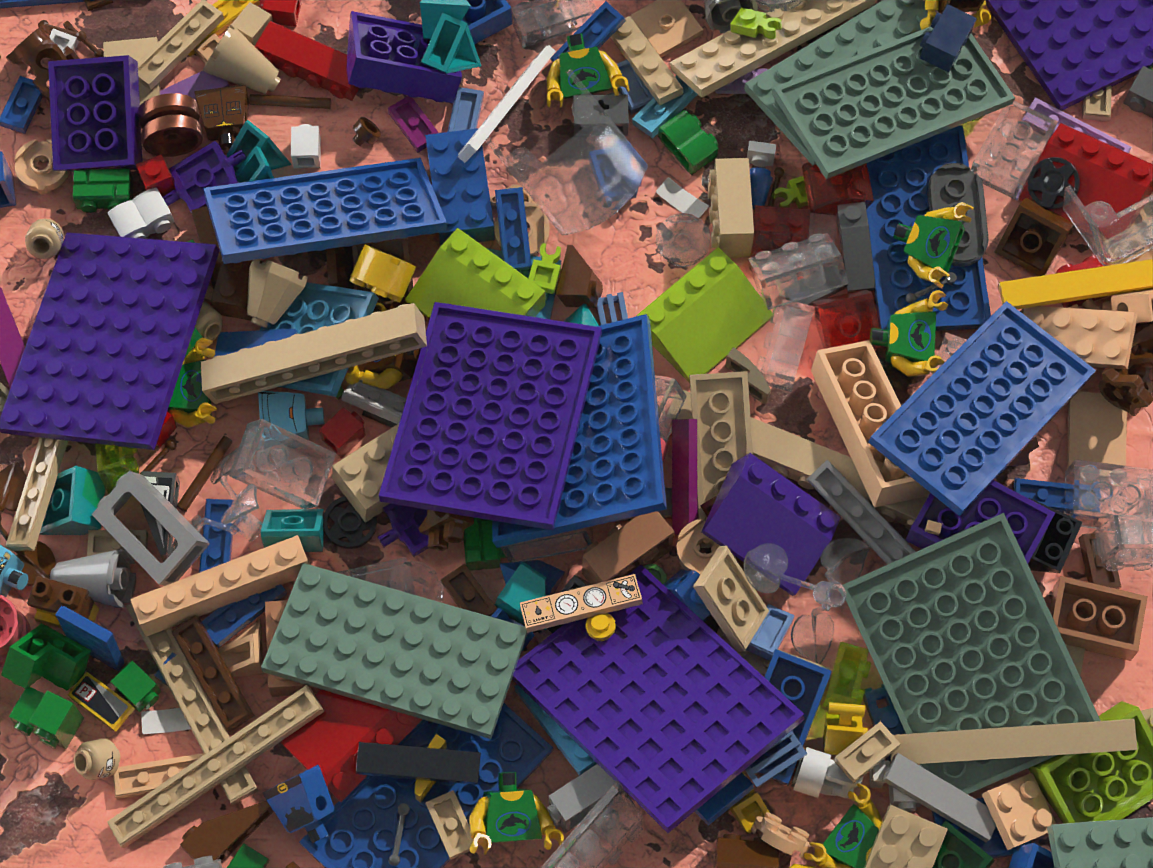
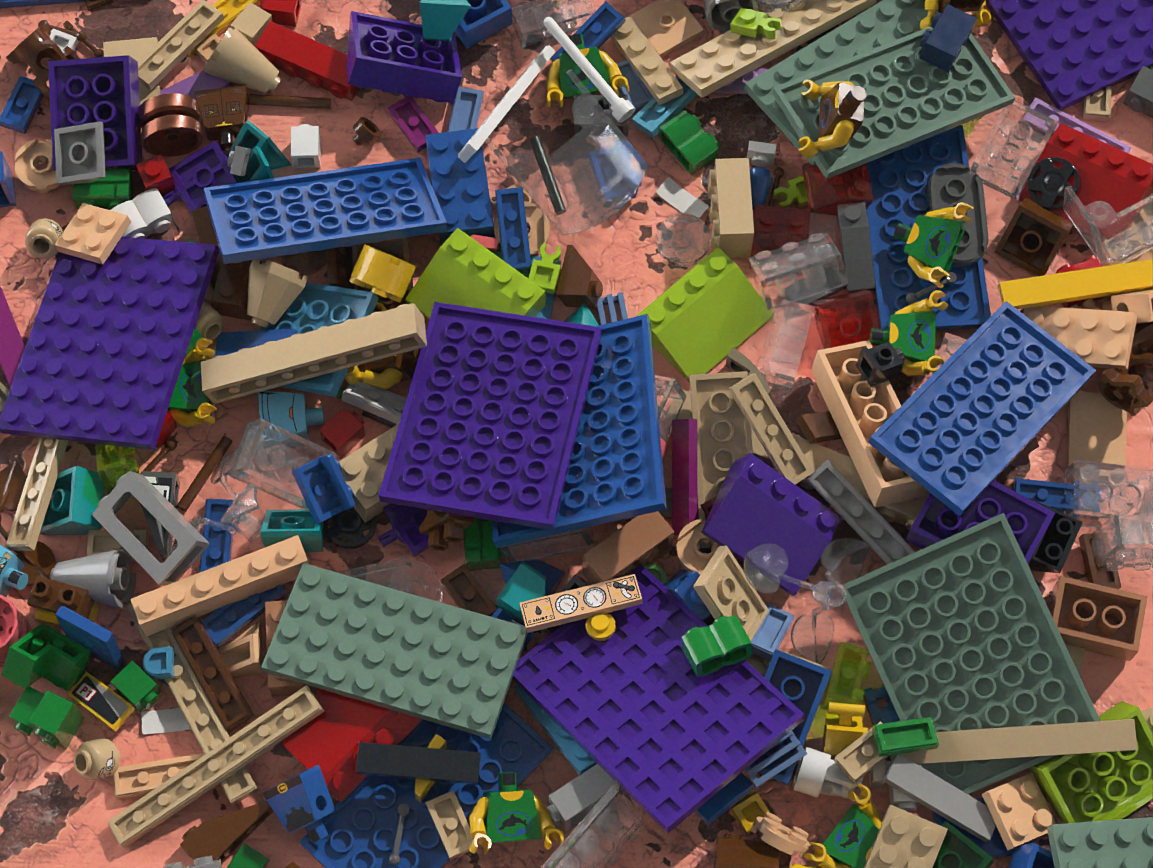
(79, 153): none -> light grey slope
(92, 233): none -> light nougat plate
(159, 663): none -> dark azure tile
(239, 160): none -> light grey plate
(324, 487): none -> blue bracket
(451, 47): teal slope -> none
(488, 242): none -> coral tile
(547, 175): none -> pearl dark grey bar
(621, 108): none -> white piece
(716, 645): none -> green brick
(770, 429): none -> tan plate
(819, 427): none -> reddish brown tile
(839, 115): none -> torso
(880, 363): none -> black brick
(905, 736): none -> green tile
(933, 527): light nougat piece -> none

